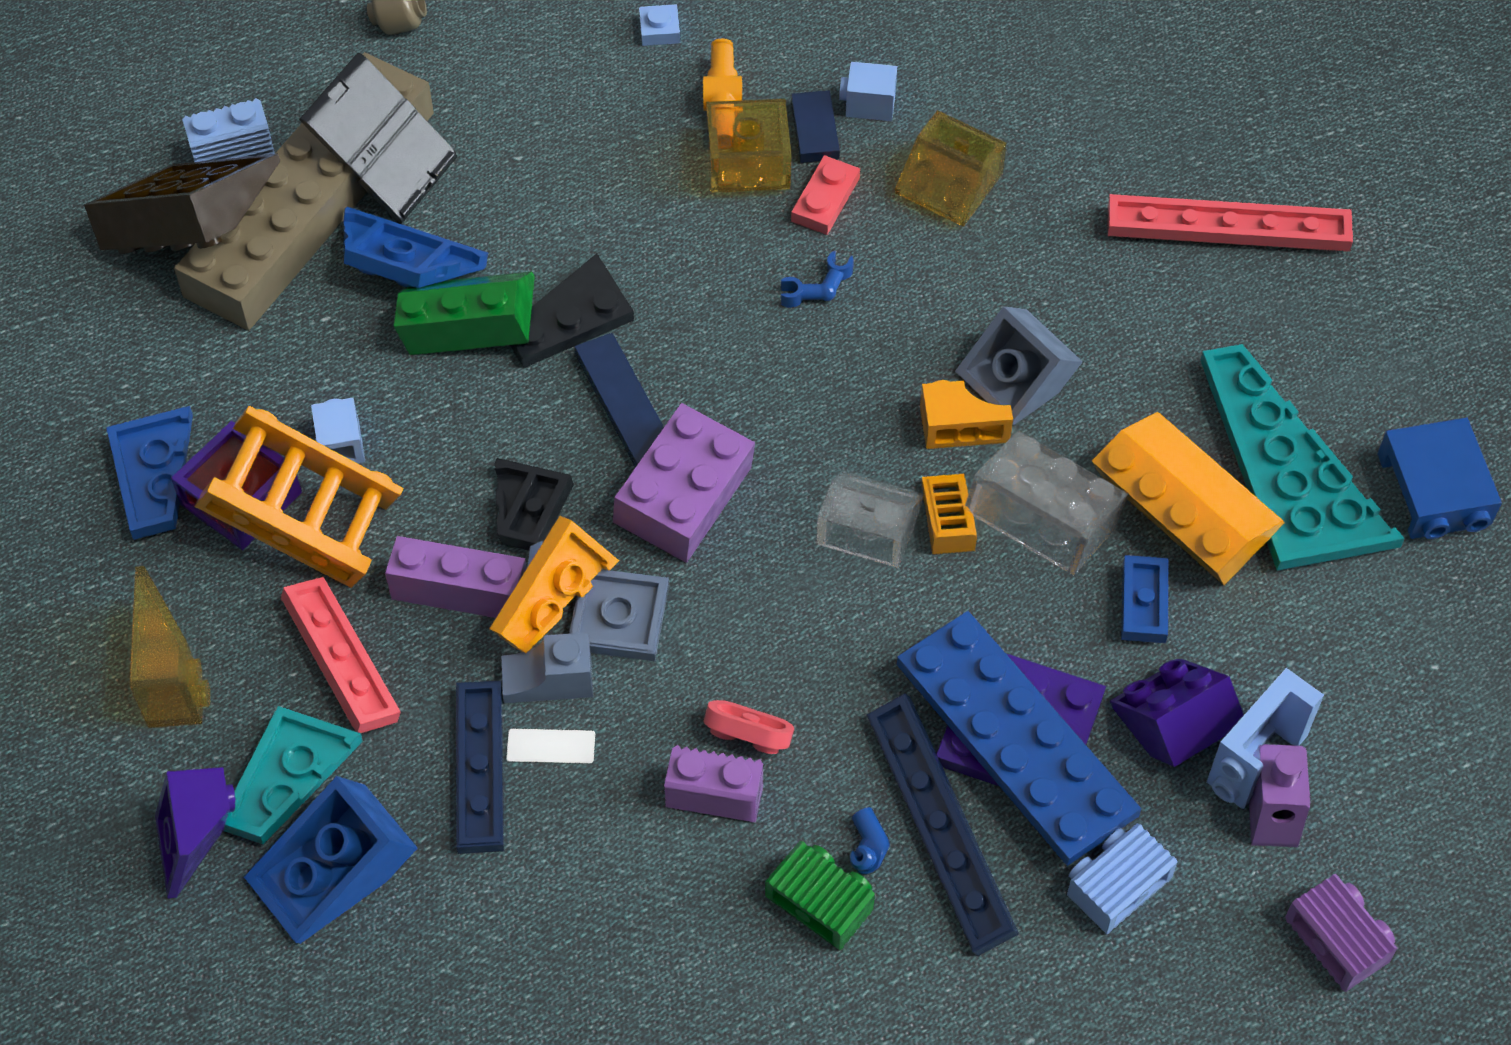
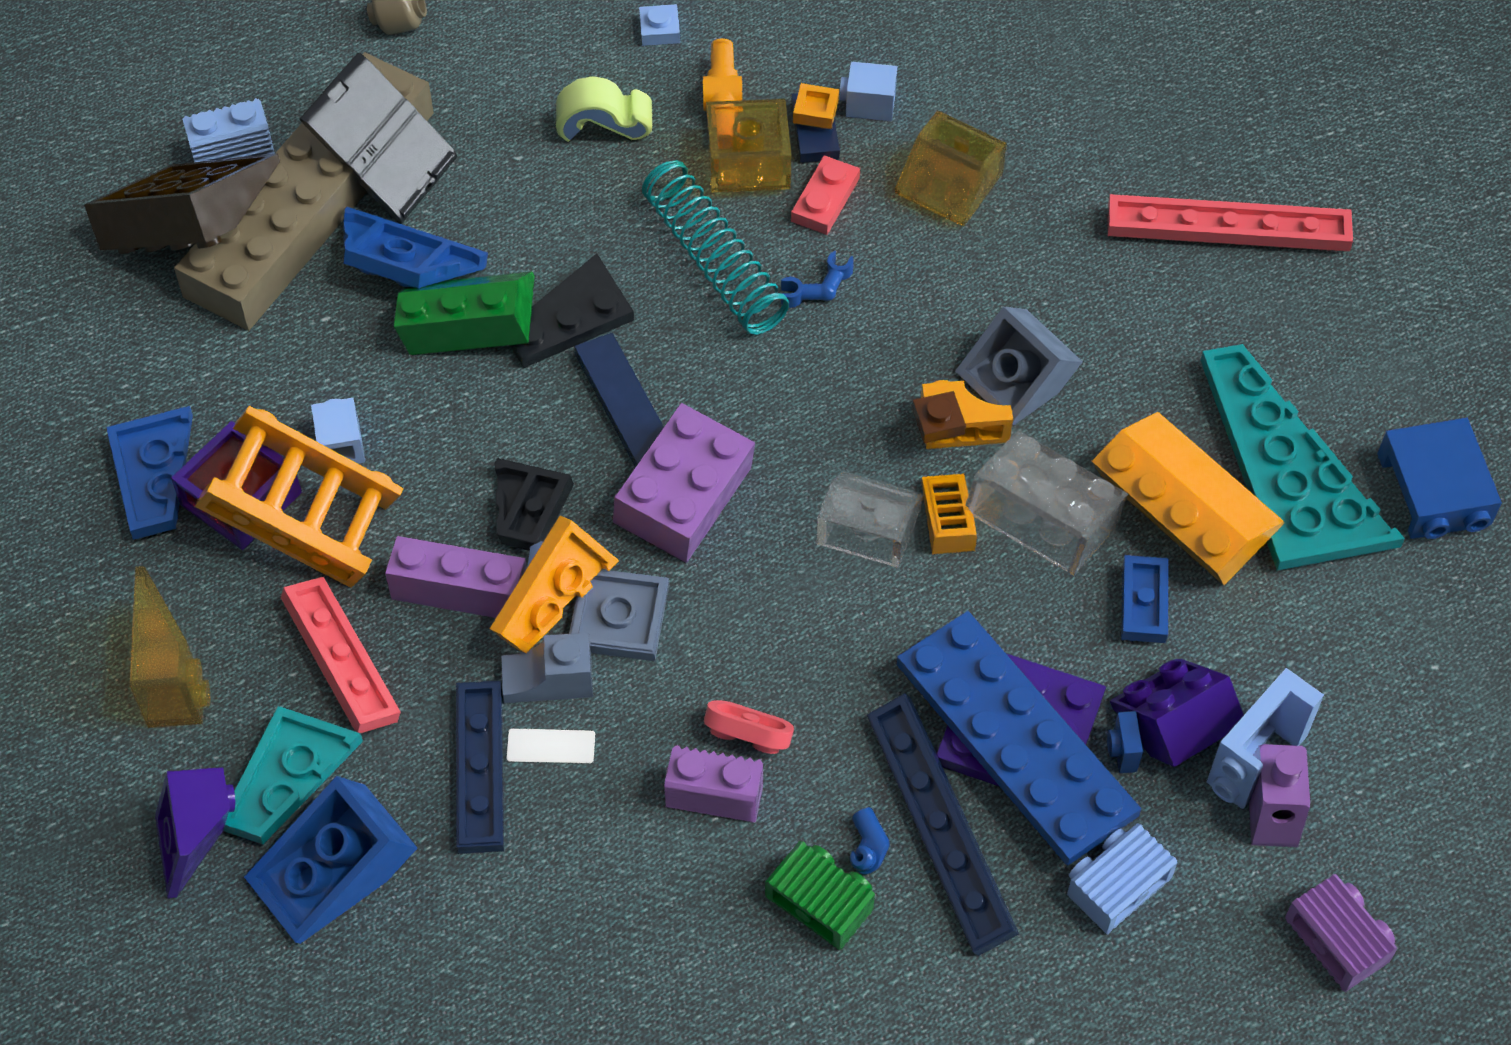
(605, 105): none -> yellowish green animal
(755, 307): none -> teal piece
(816, 106): none -> light orange plate
(938, 417): none -> reddish brown plate
(1125, 742): none -> blue plate

